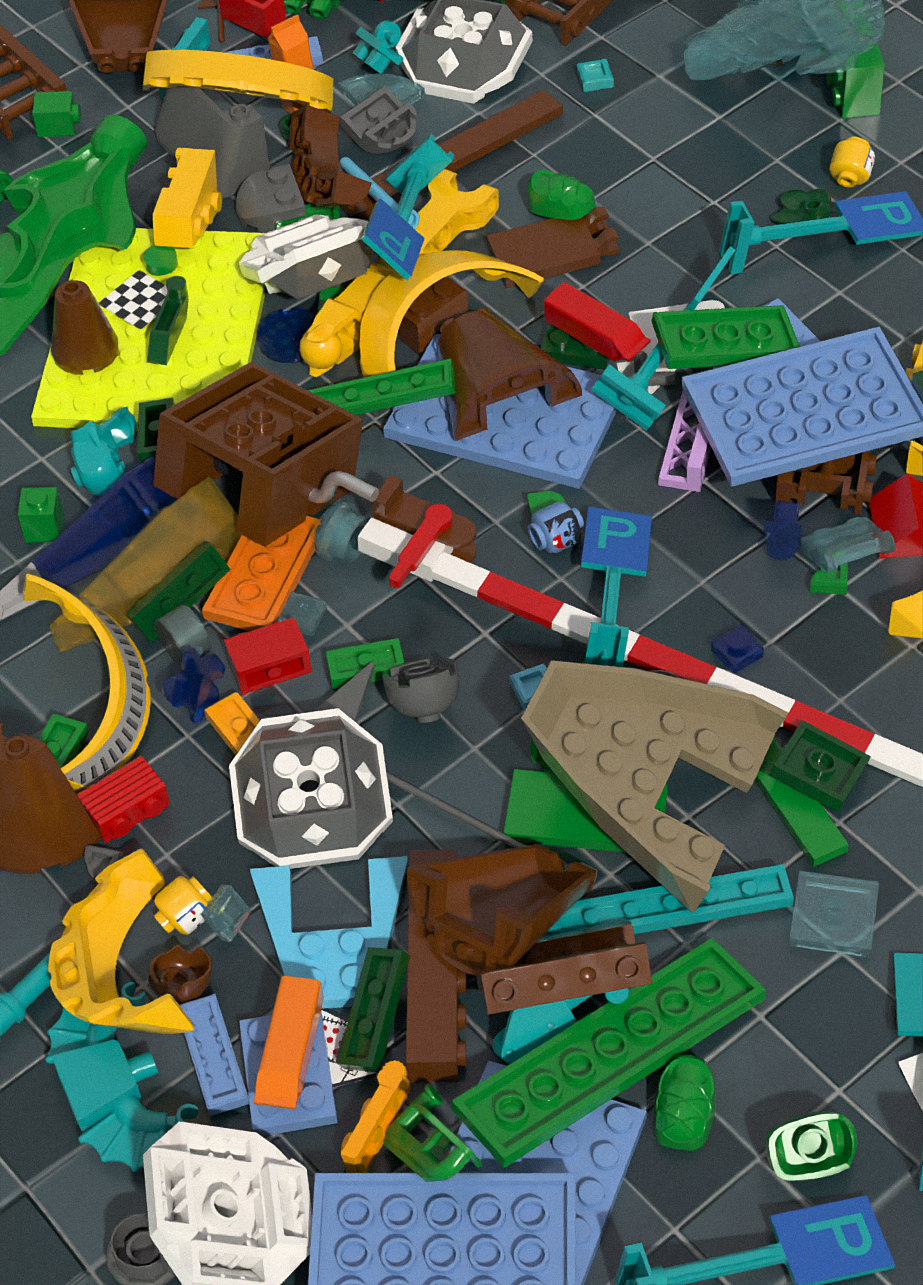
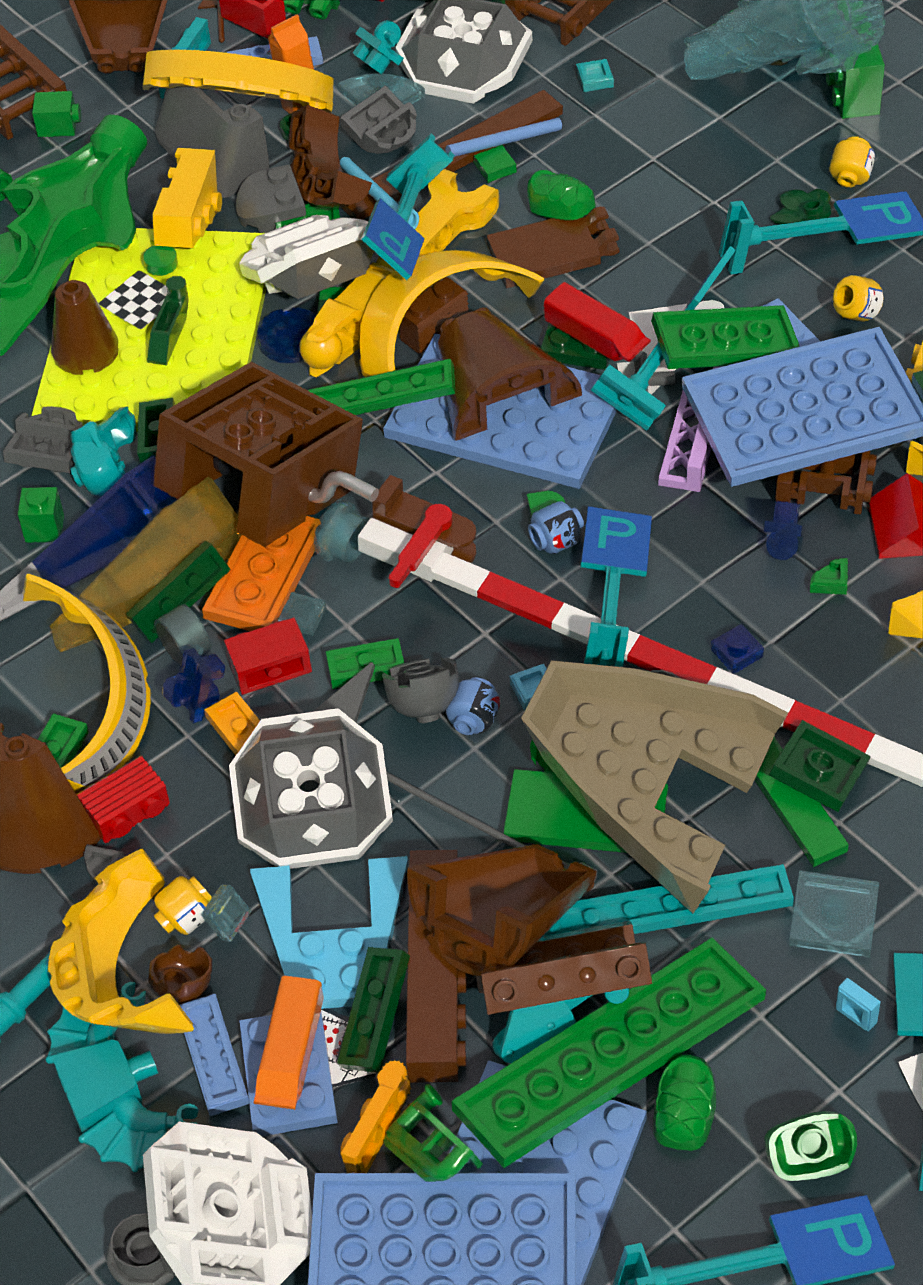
(43, 440): none -> dark grey slope
(473, 706): none -> medium blue head
(495, 163): none -> green tile
(504, 137): none -> medium blue bar
(846, 543): clear light blue plate -> none
(857, 1004): none -> medium azure tile
(858, 298): none -> yellow head

